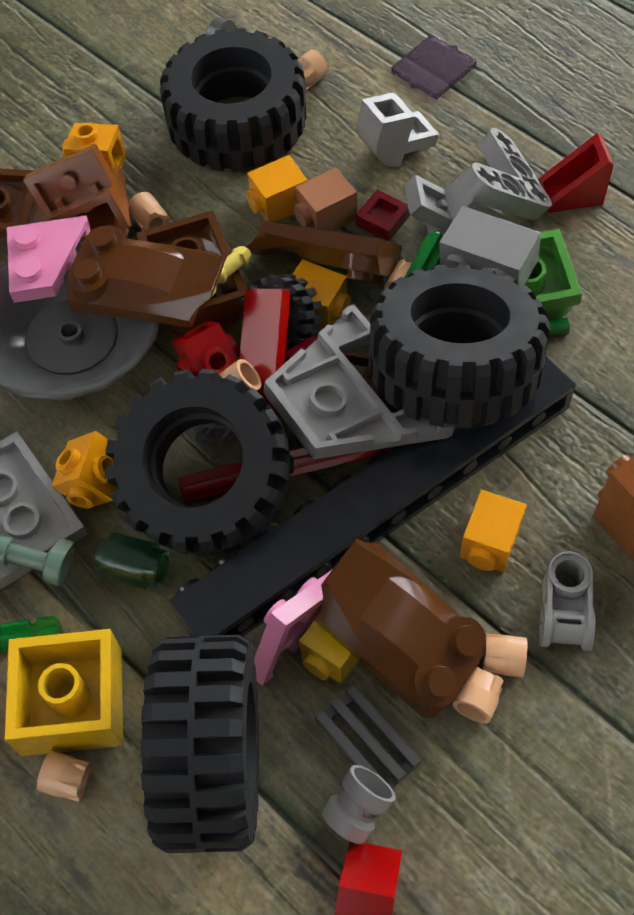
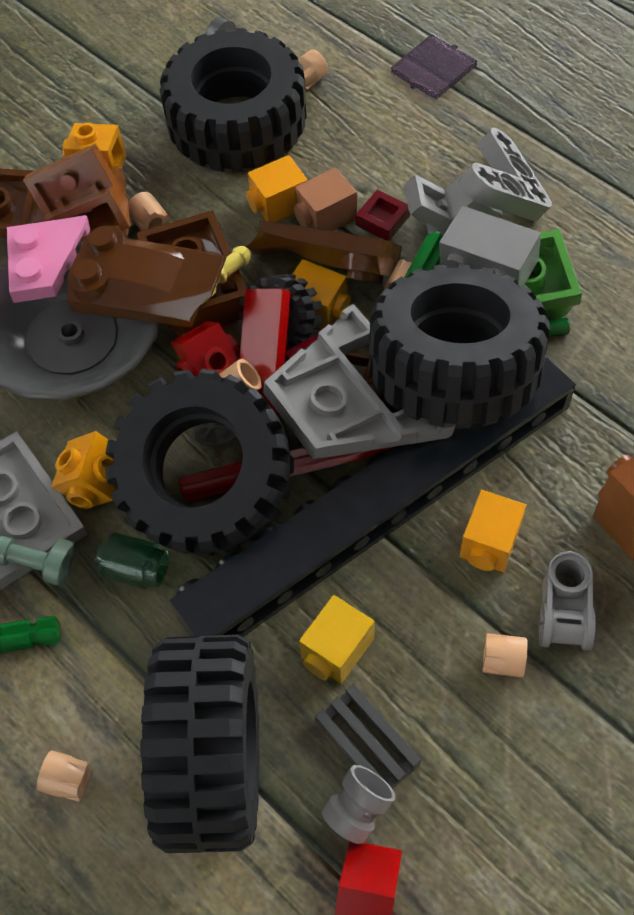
(64, 693): yellow brick -> none
(286, 625): bright pink wing -> none
(393, 129): light grey brick -> none
(399, 628): reddish brown slope -> none
(479, 696): light nougat hose -> none
(580, 177): red slope -> none

